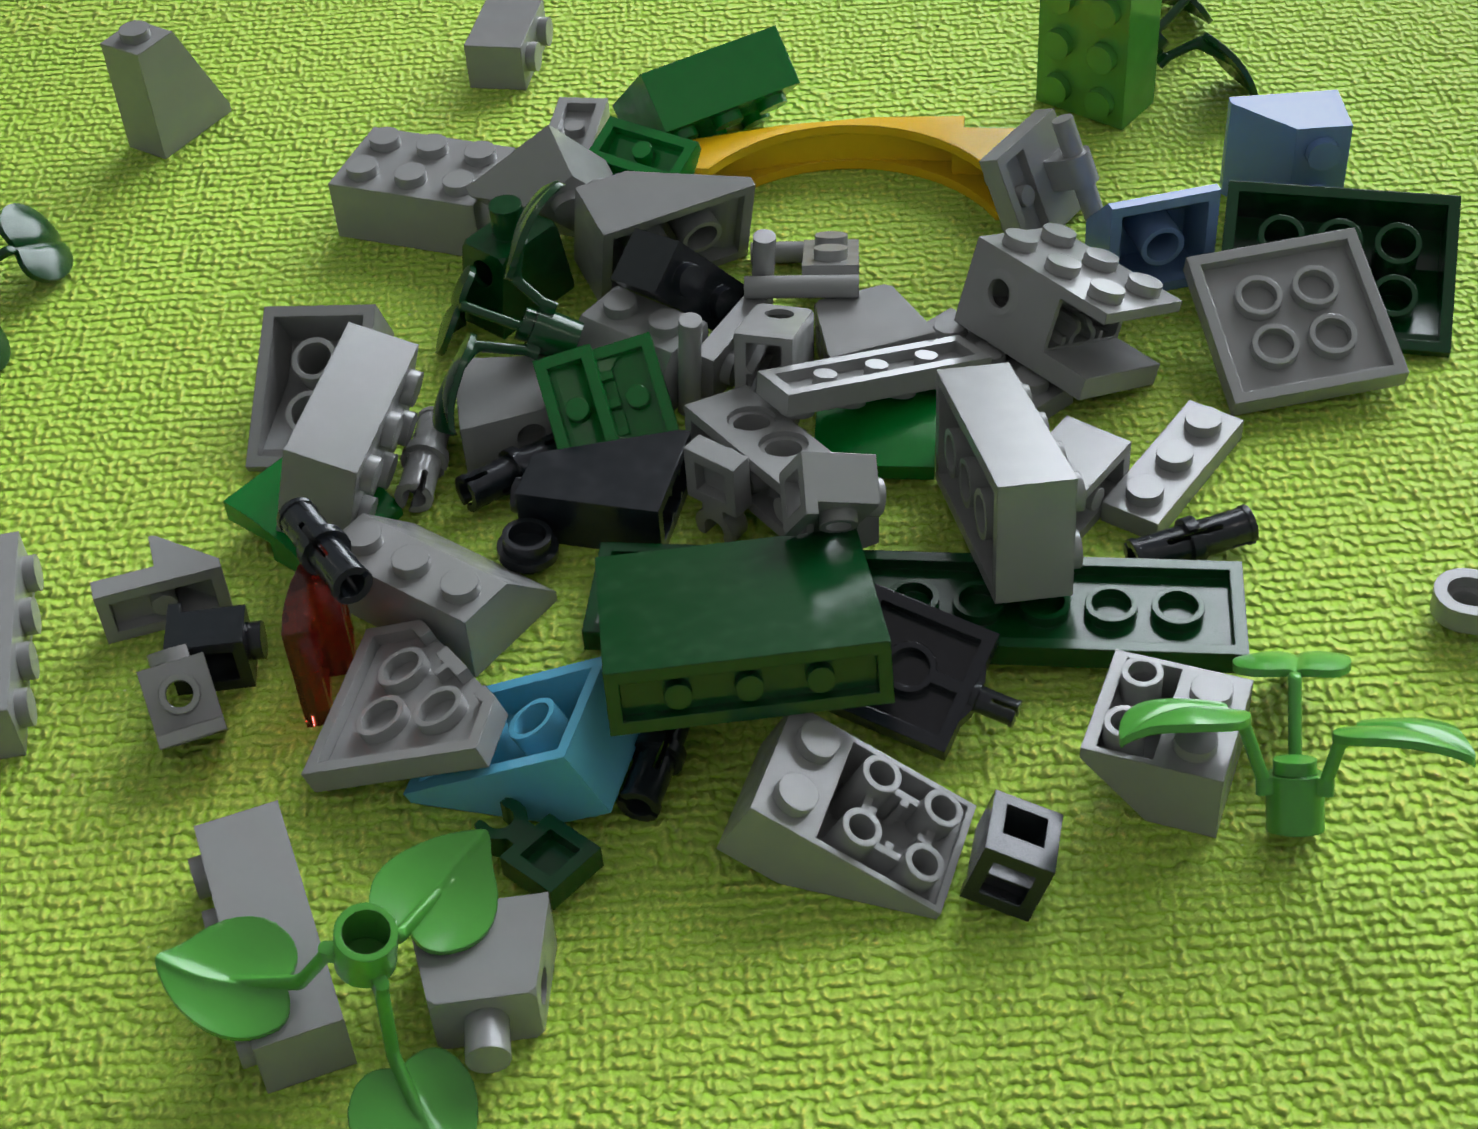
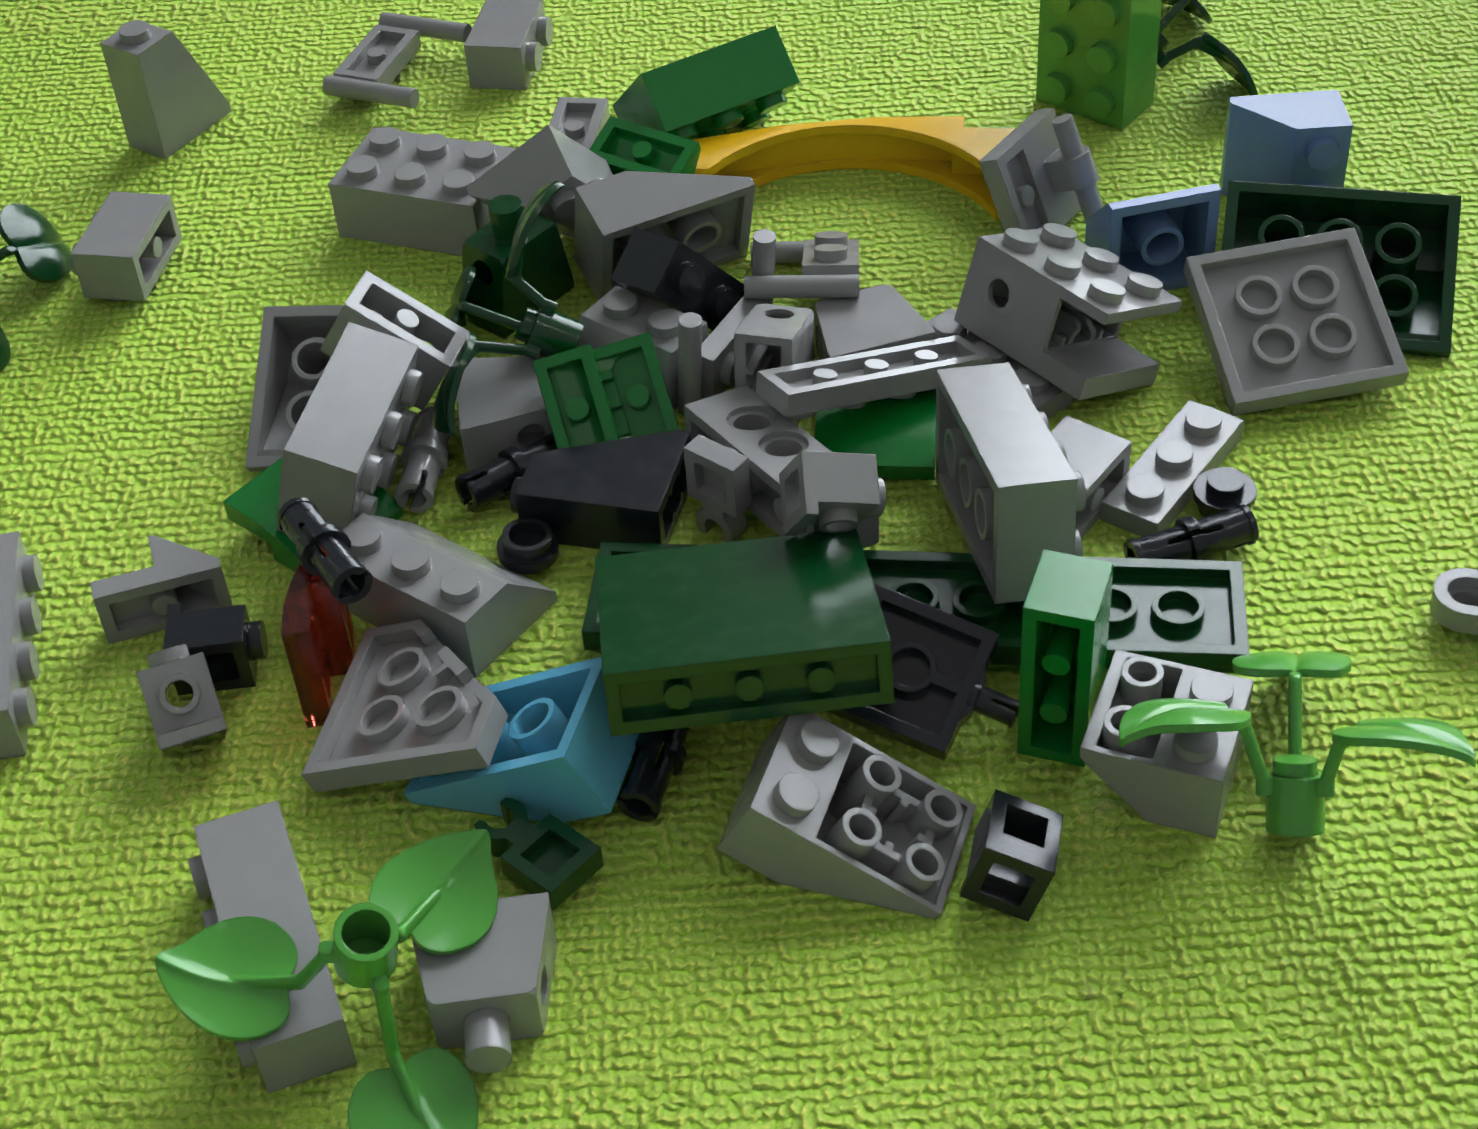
(126, 246): none -> light grey brick
(384, 54): none -> light grey plate
(403, 319): none -> light grey brick
(1062, 654): none -> green brick
(1223, 490): none -> plate

